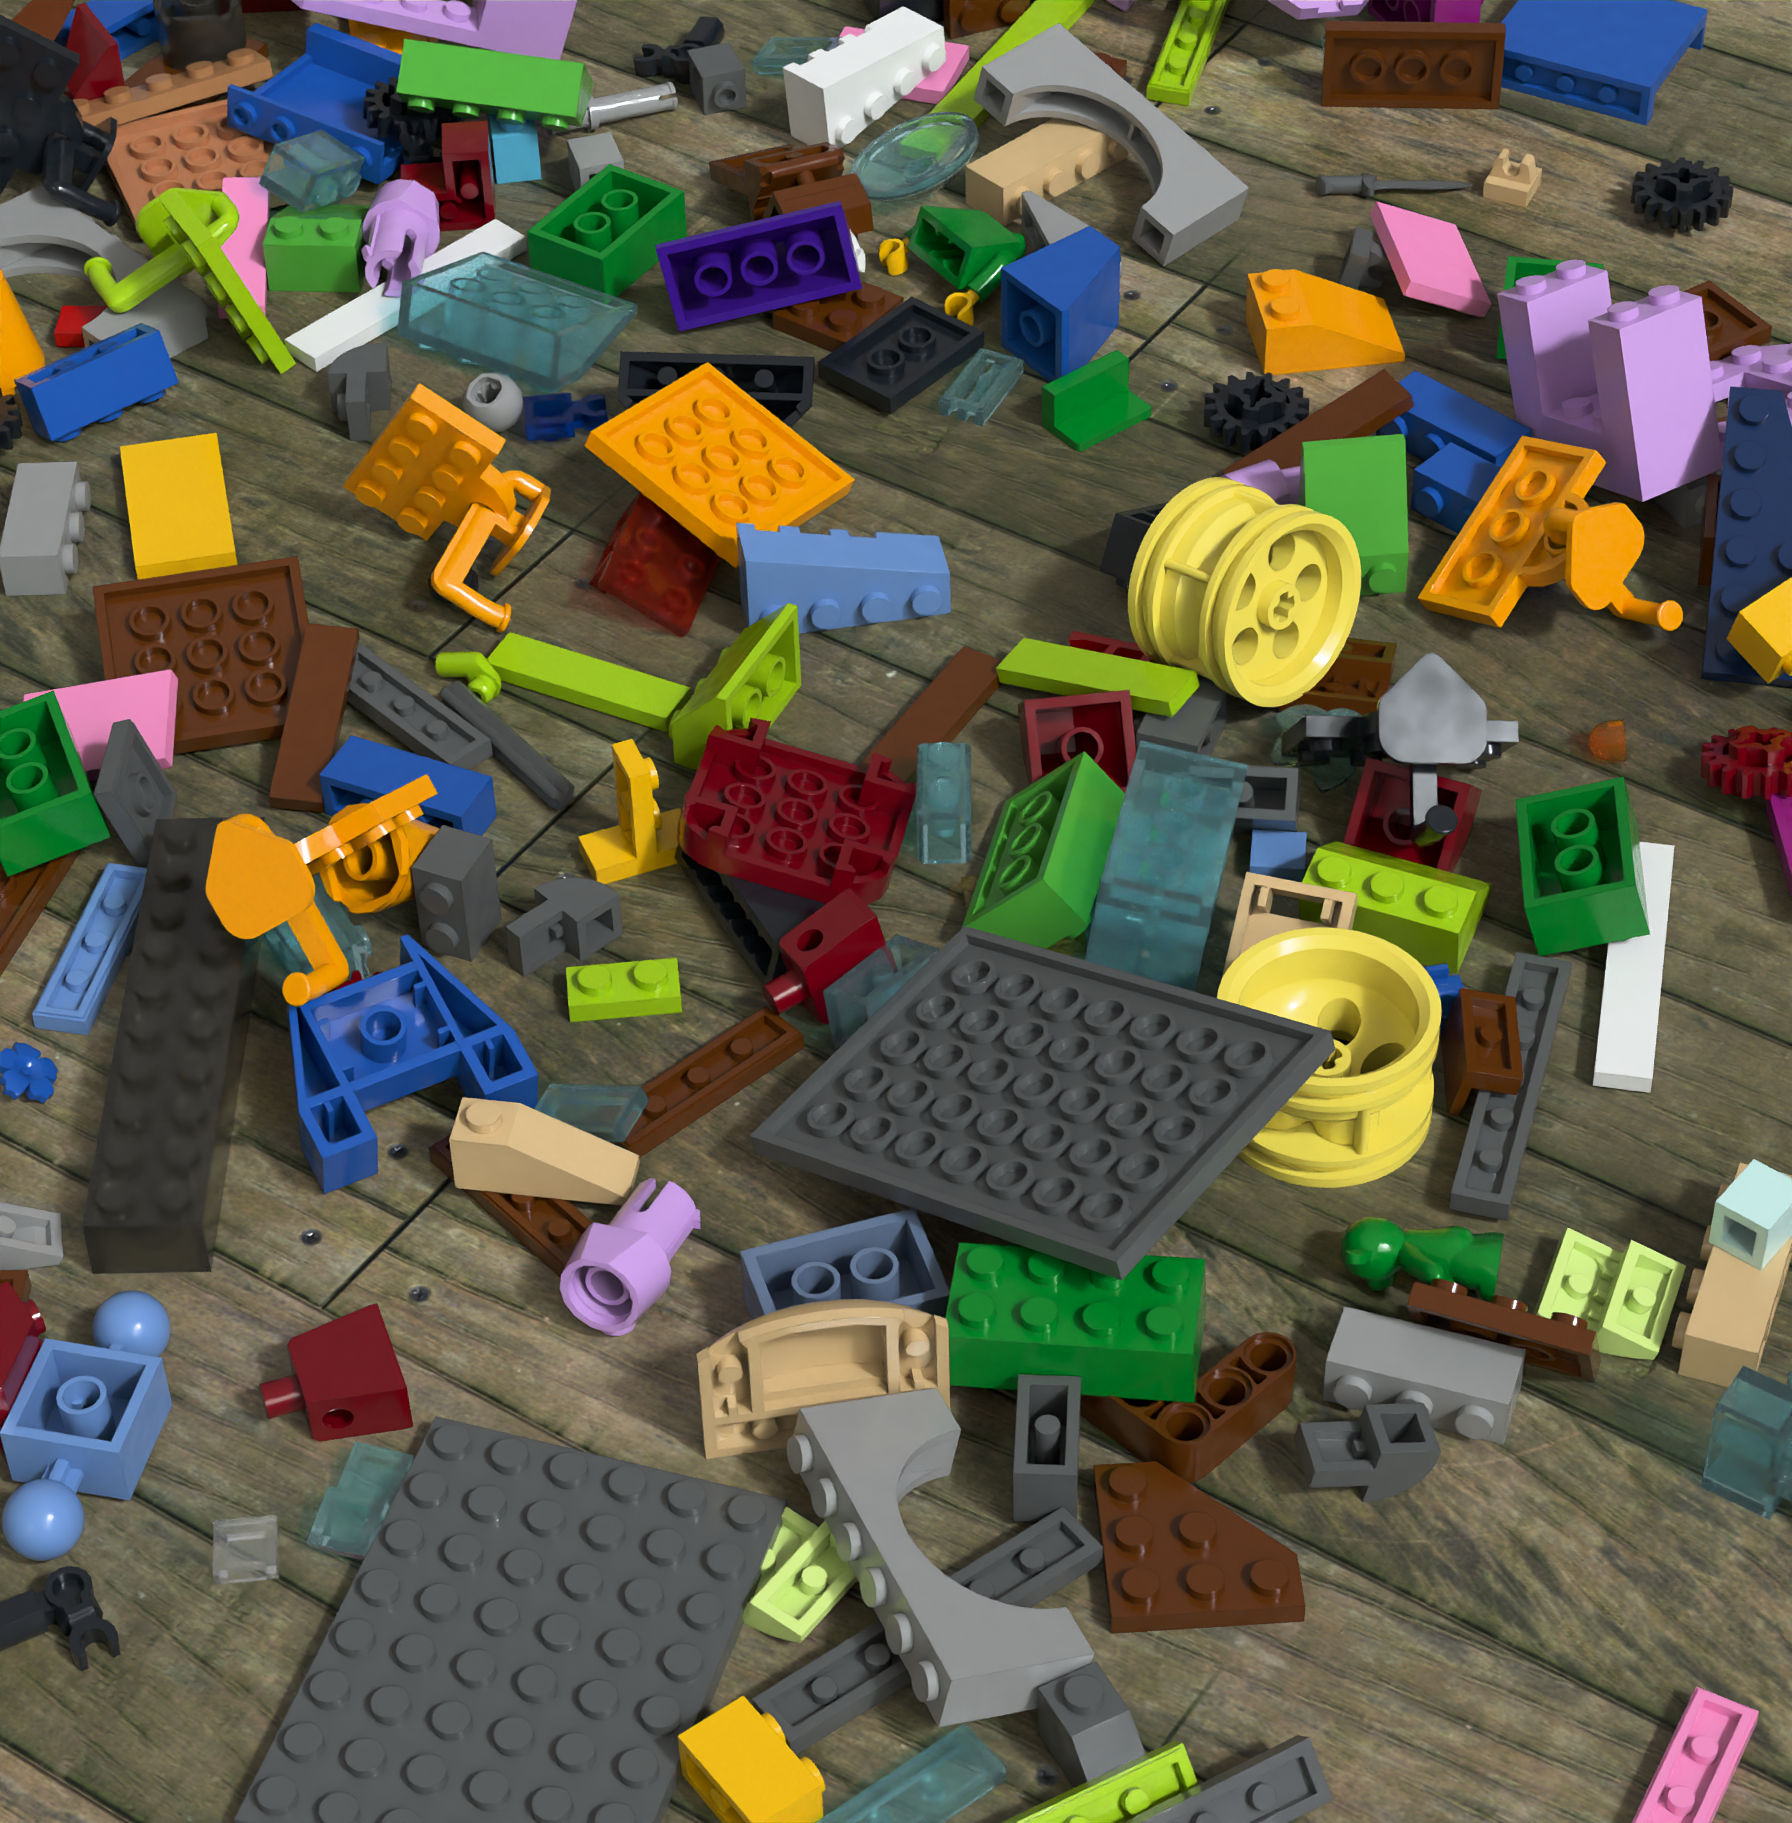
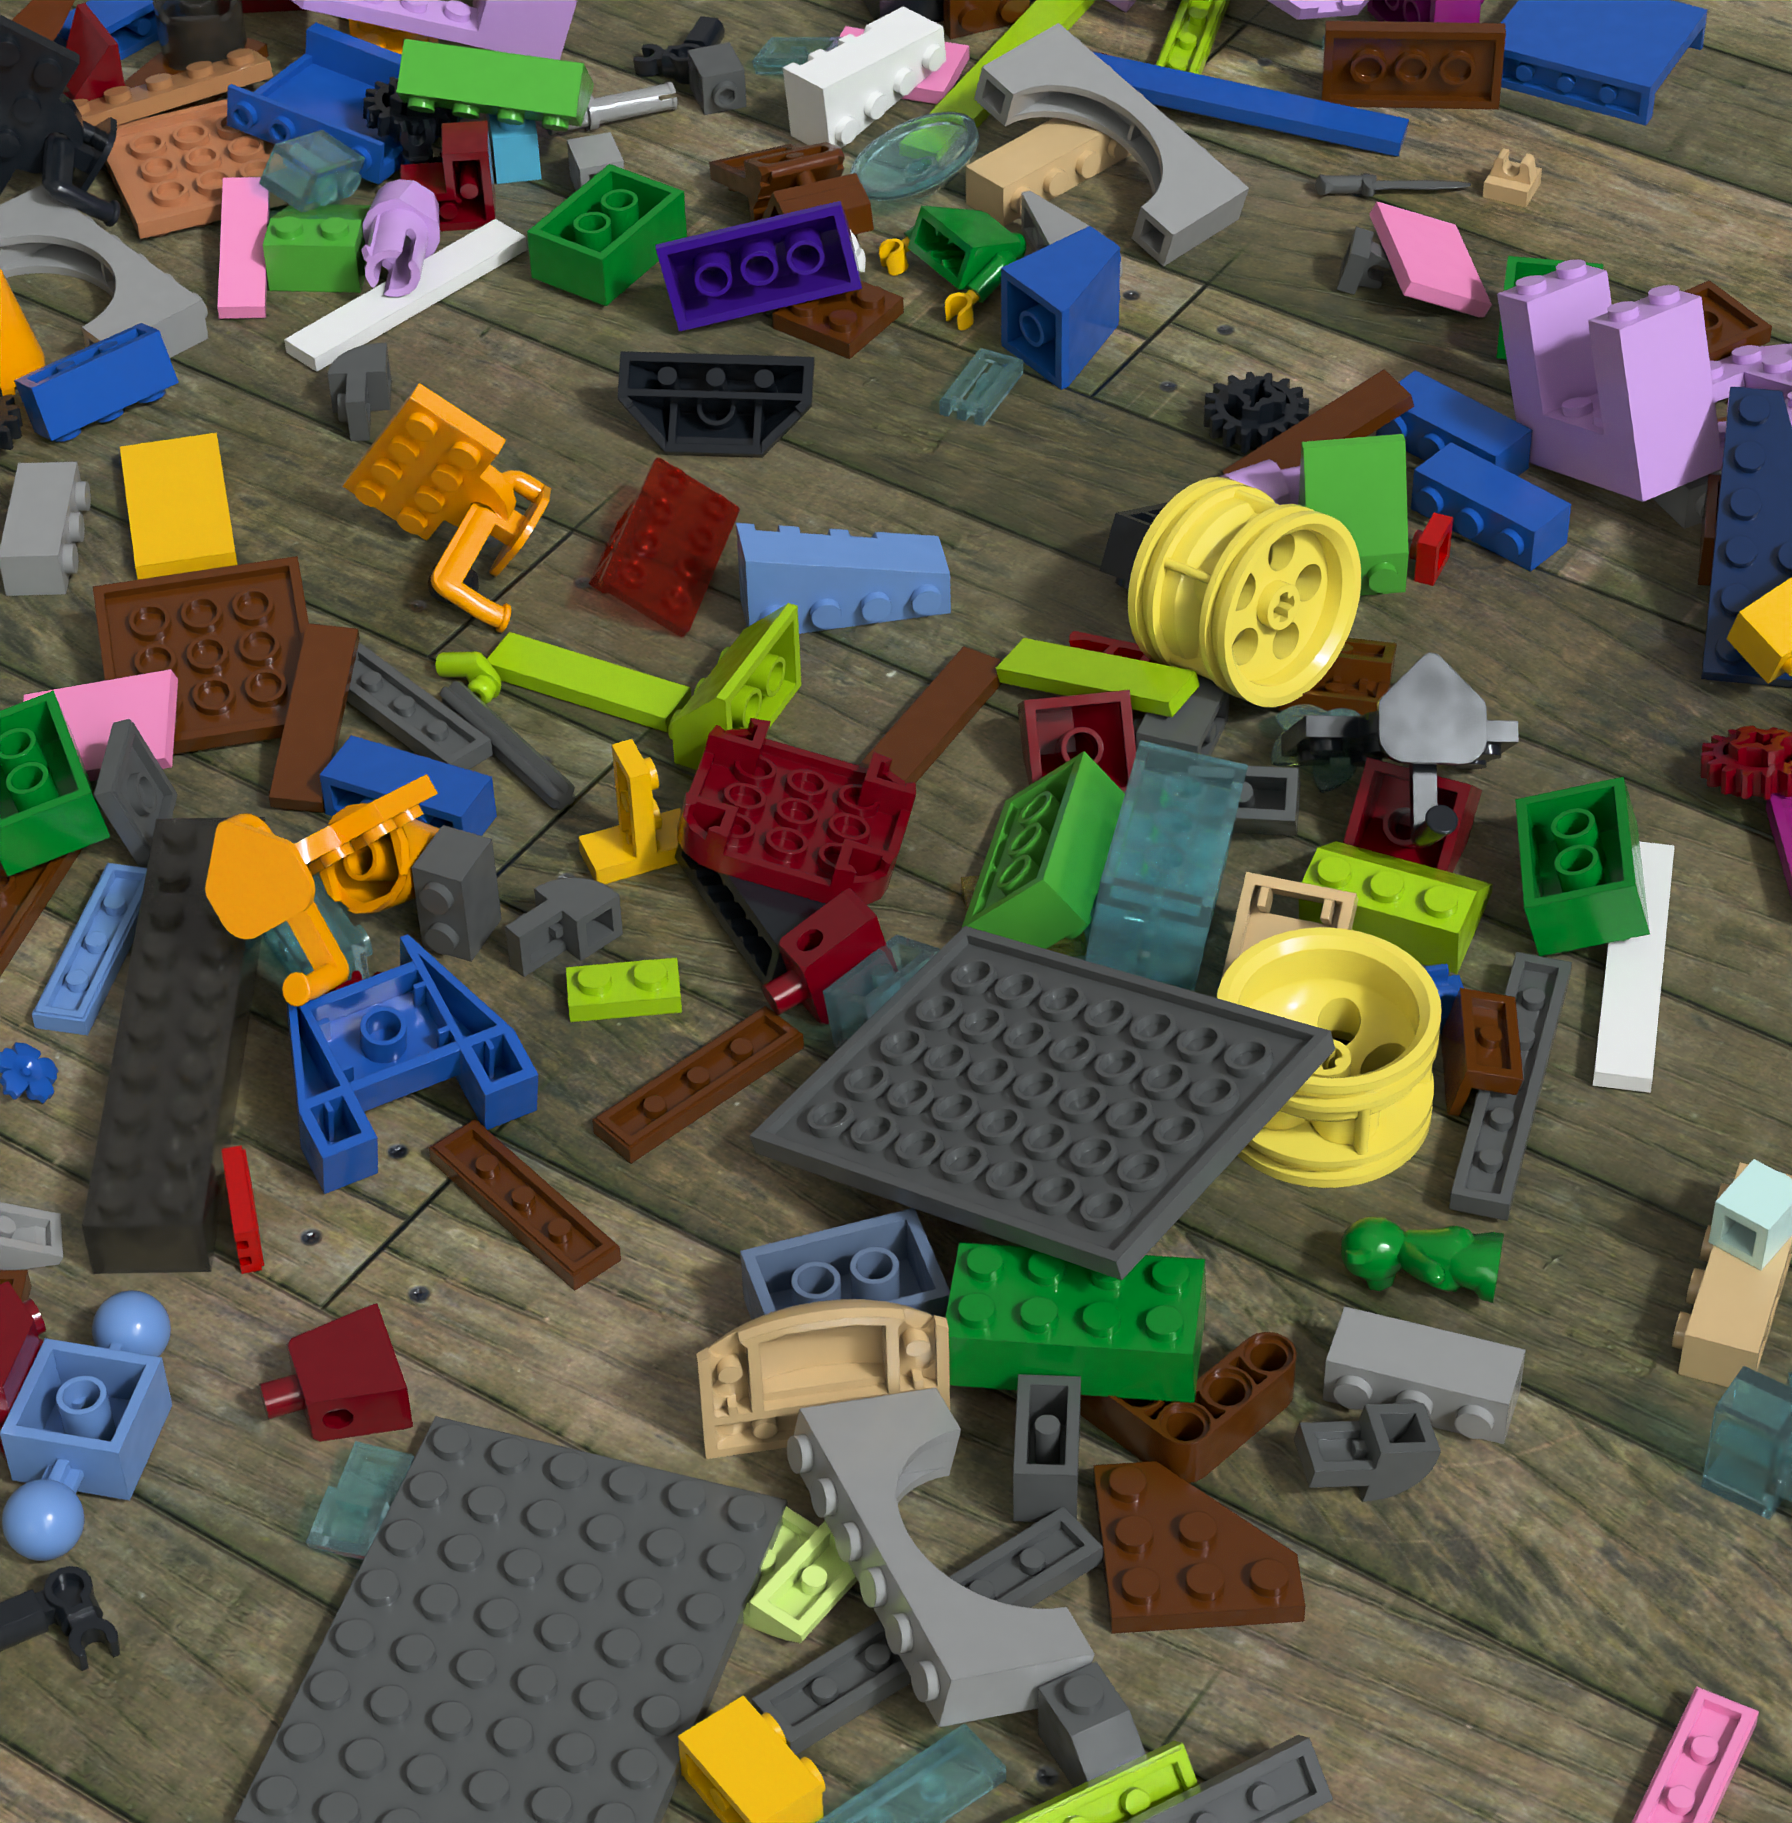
(70, 322): red tile -> none
(183, 235): lime plate -> none
(242, 1209): none -> red tile
(246, 1549): clear tile -> none
(493, 401): light grey piece -> none
(511, 319): clear light blue slope -> none
(533, 1154): tan slope -> none
(558, 416): clear blue plate -> none
(596, 1109): clear light blue tile -> none
(625, 1264): lavender piece -> none
(718, 460): light orange plate -> none
(901, 355): black plate -> none
(943, 803): clear light blue brick -> none
(1092, 403): green panel -> none
(1263, 107): none -> blue tile
(1278, 854): medium blue tile -> none
(1316, 324): light orange slope -> none
(1431, 548): none -> red plate
(1539, 531): light orange plate -> none
(1551, 1344): reddish brown plate -> none
(1609, 741): clear orange hinge -> none
(1617, 1293): yellowish green slope -> none
(1681, 194): black gear -> none

